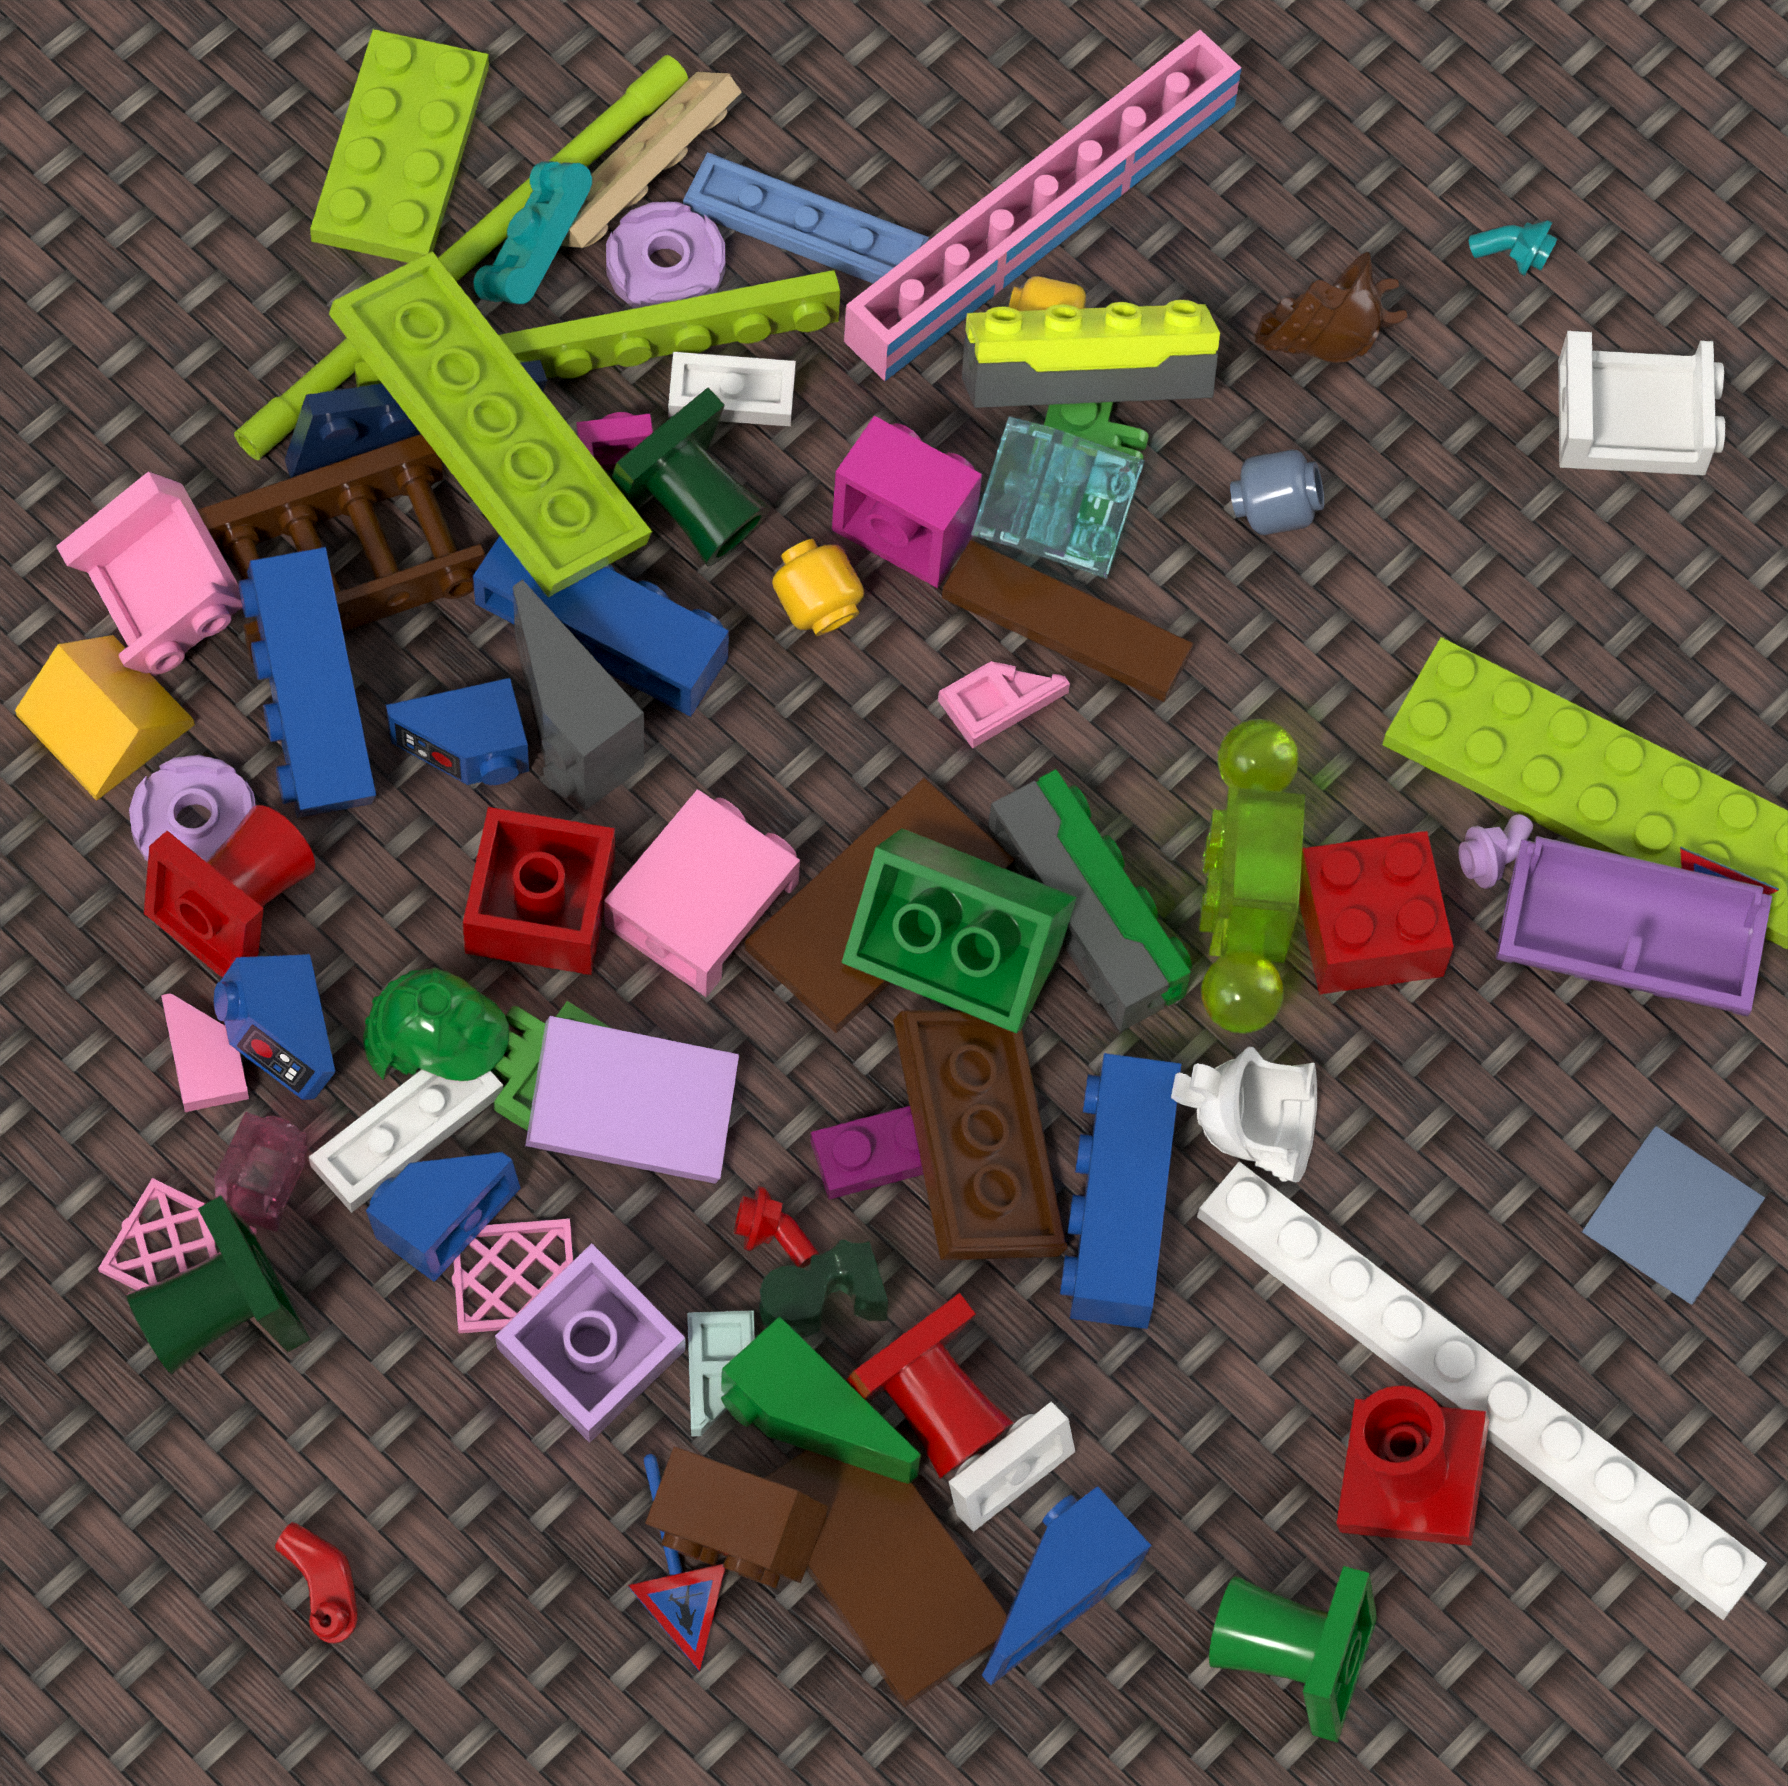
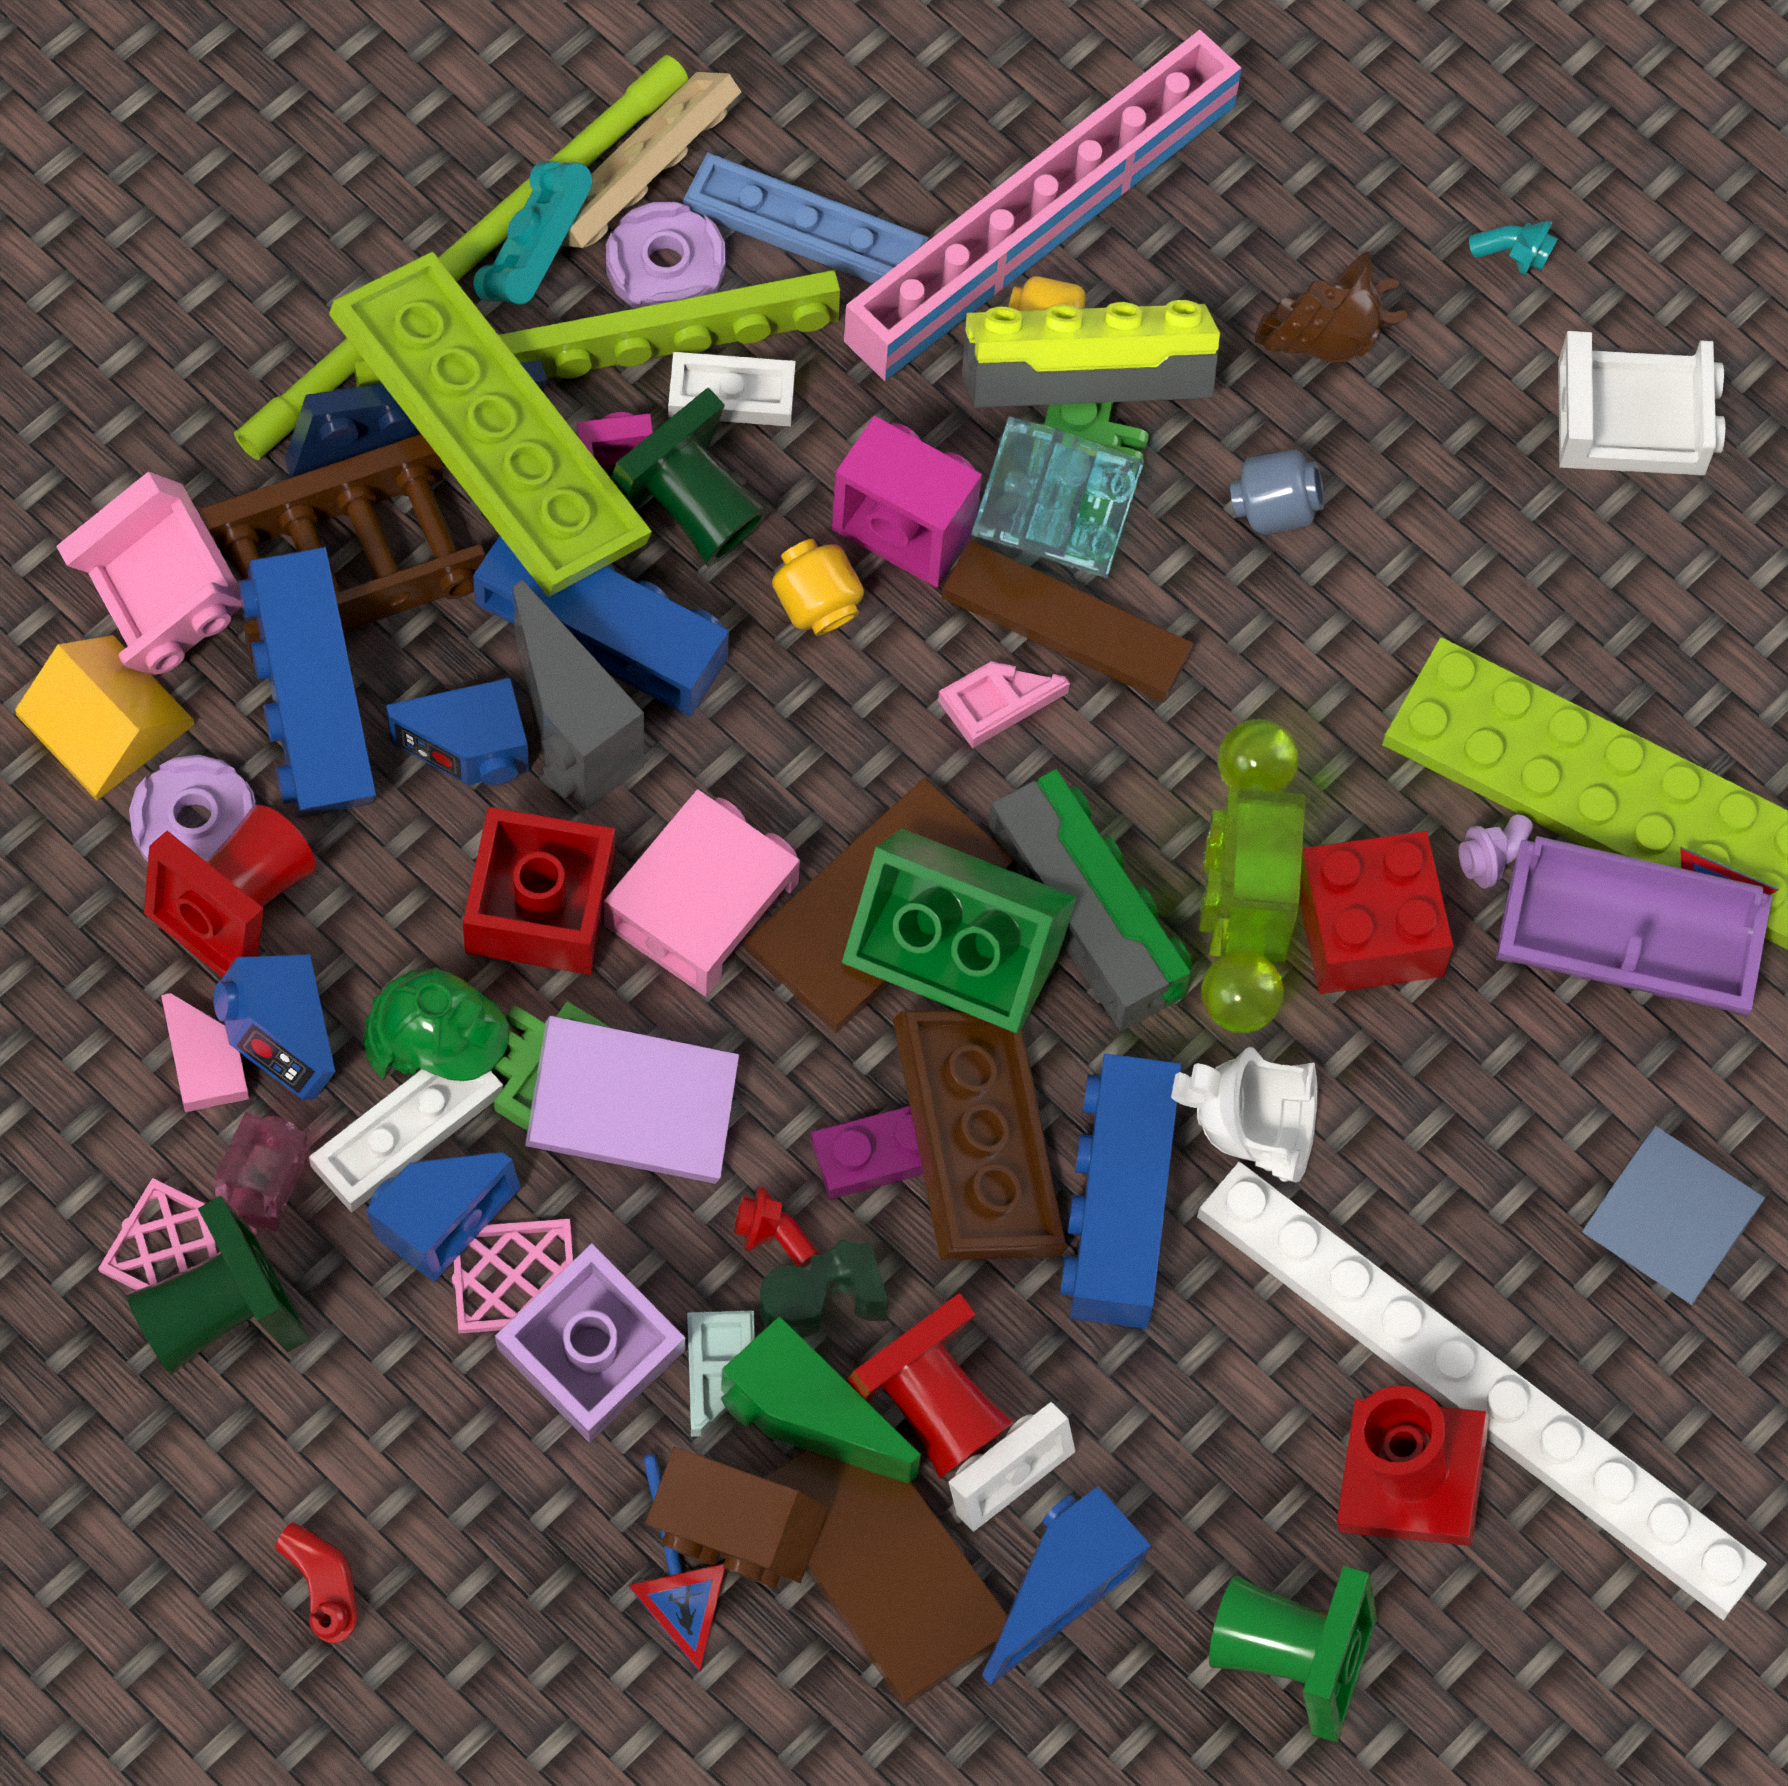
(399, 147): lime plate -> none

